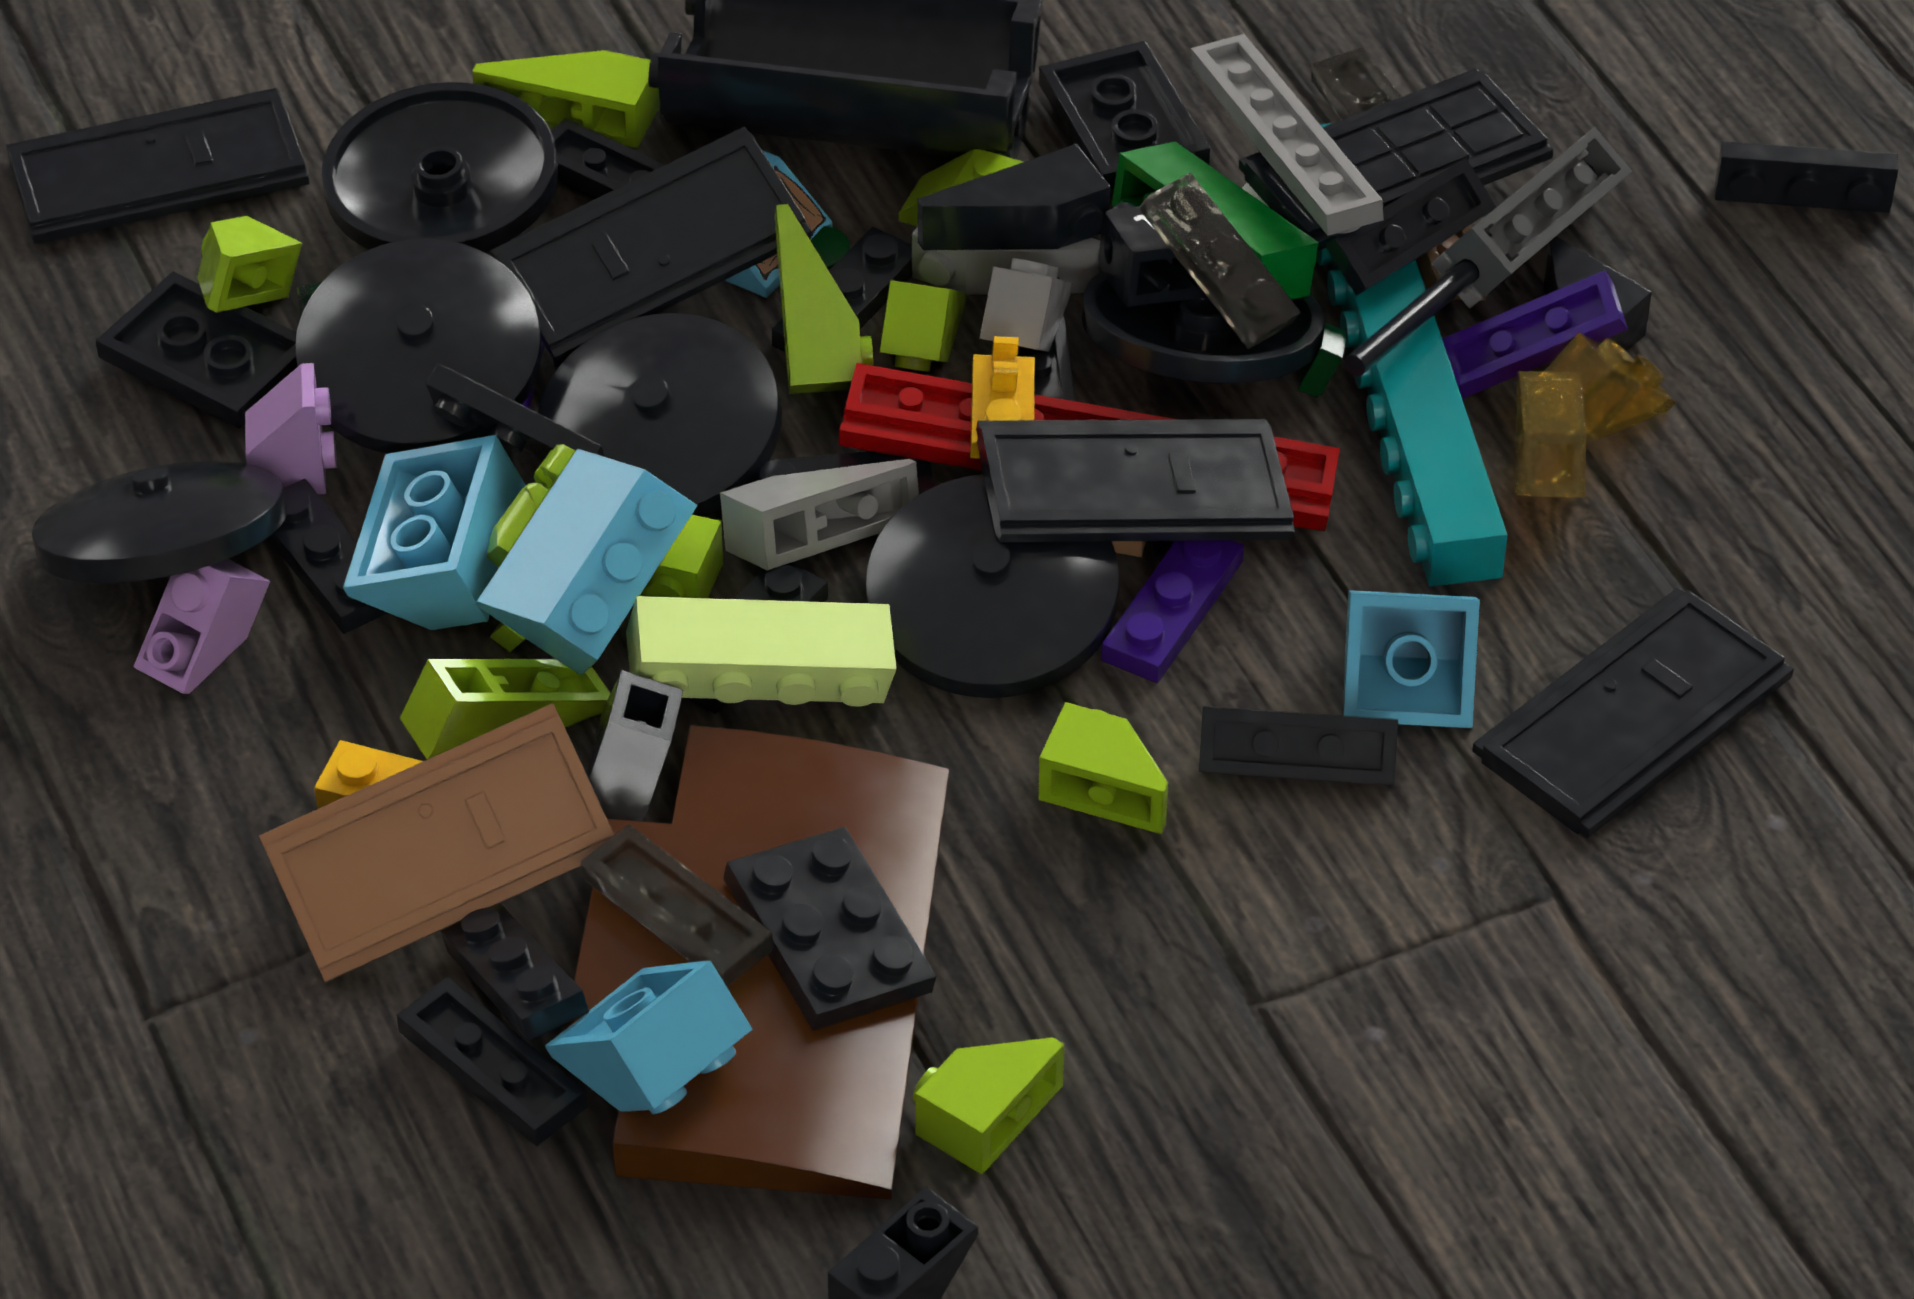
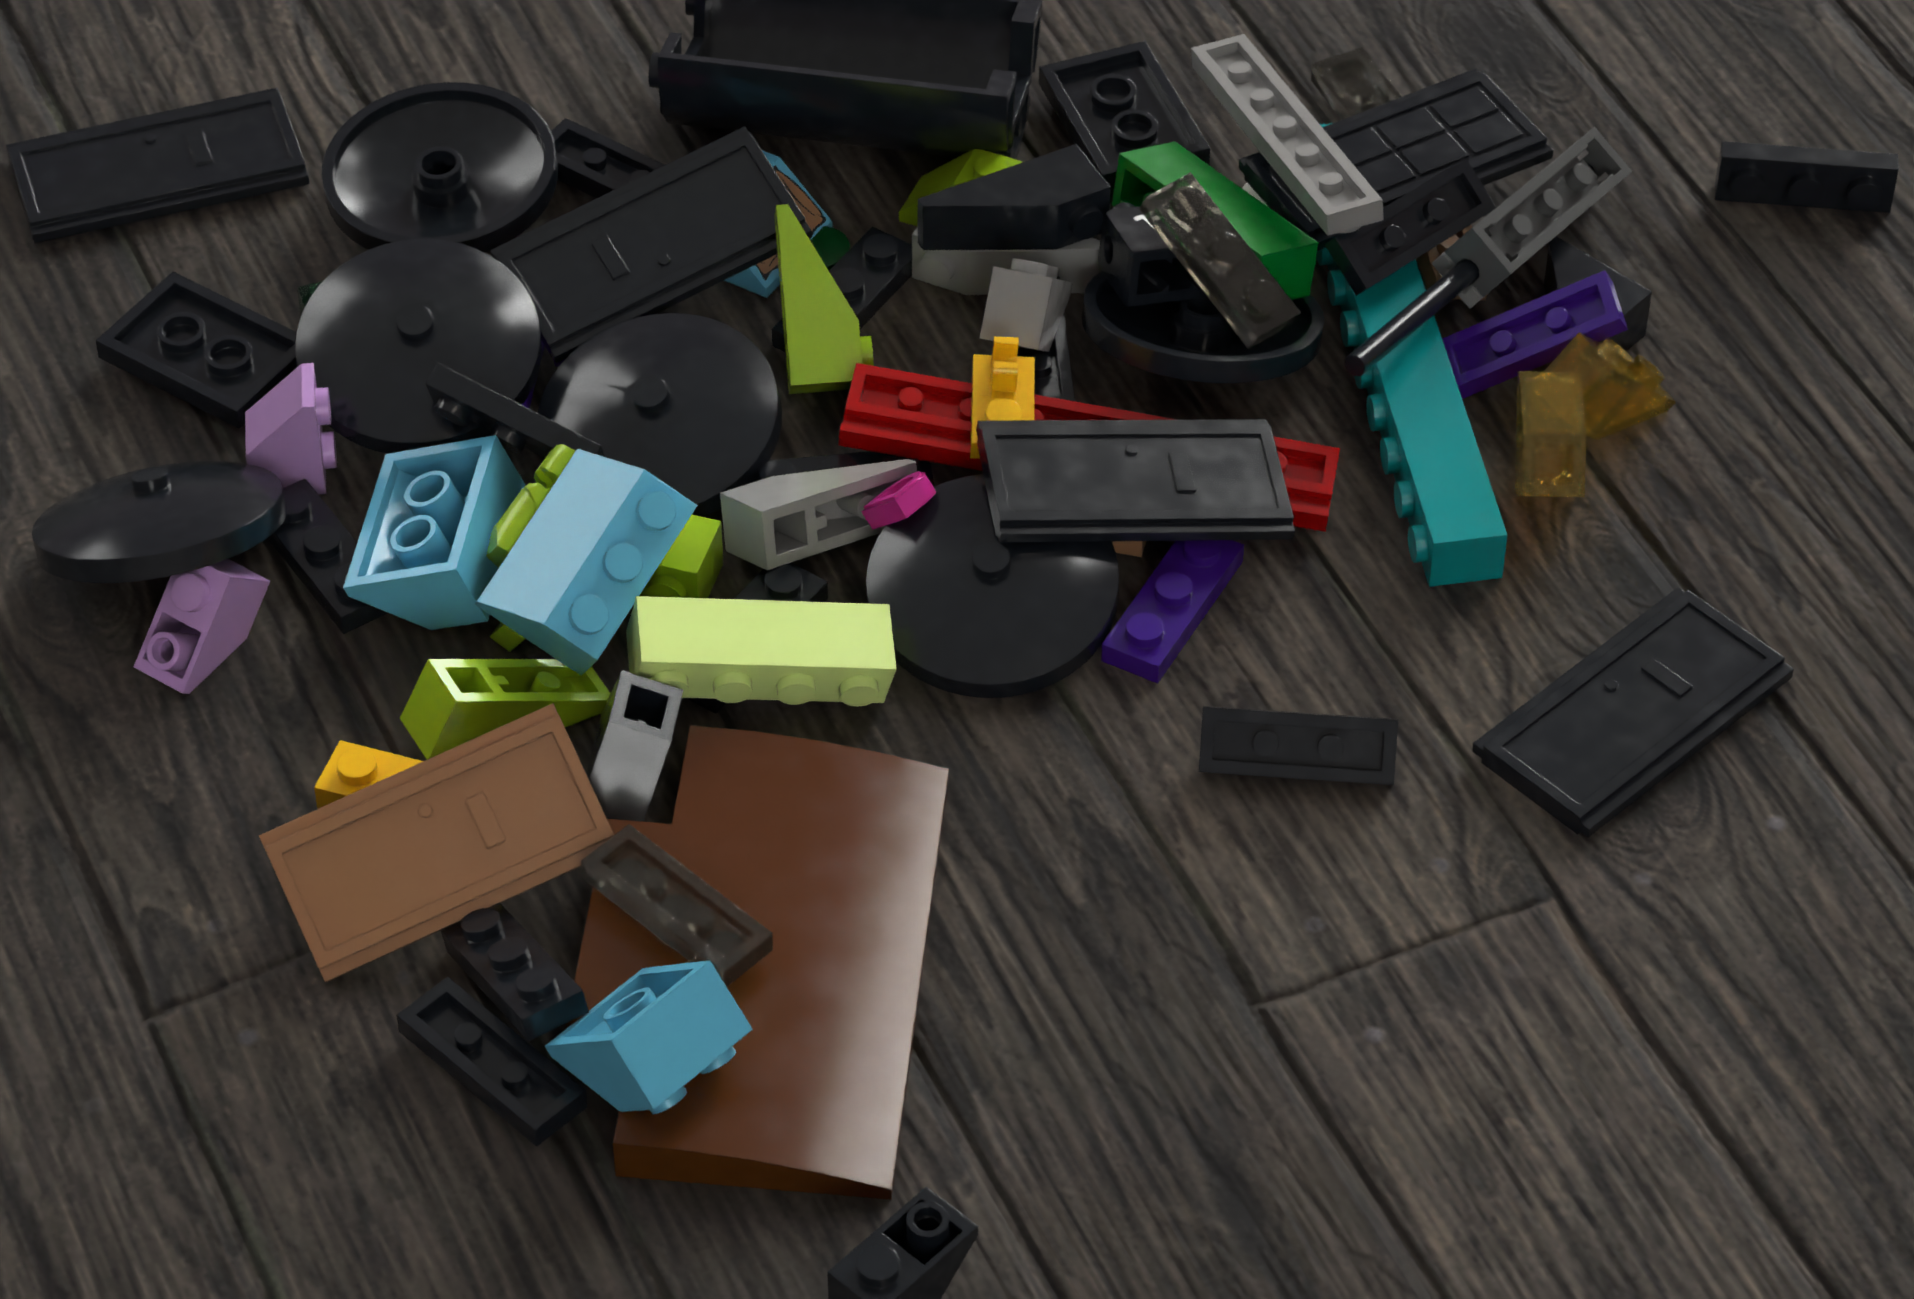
(245, 264): lime slope -> none
(592, 88): lime slope -> none
(831, 928): black plate -> none
(899, 500): none -> dark pink tile
(920, 324): lime slope -> none
(986, 1097): lime slope -> none
(1102, 770): lime slope -> none
(1328, 356): dark green tile -> none
(1411, 657): medium azure slope -> none

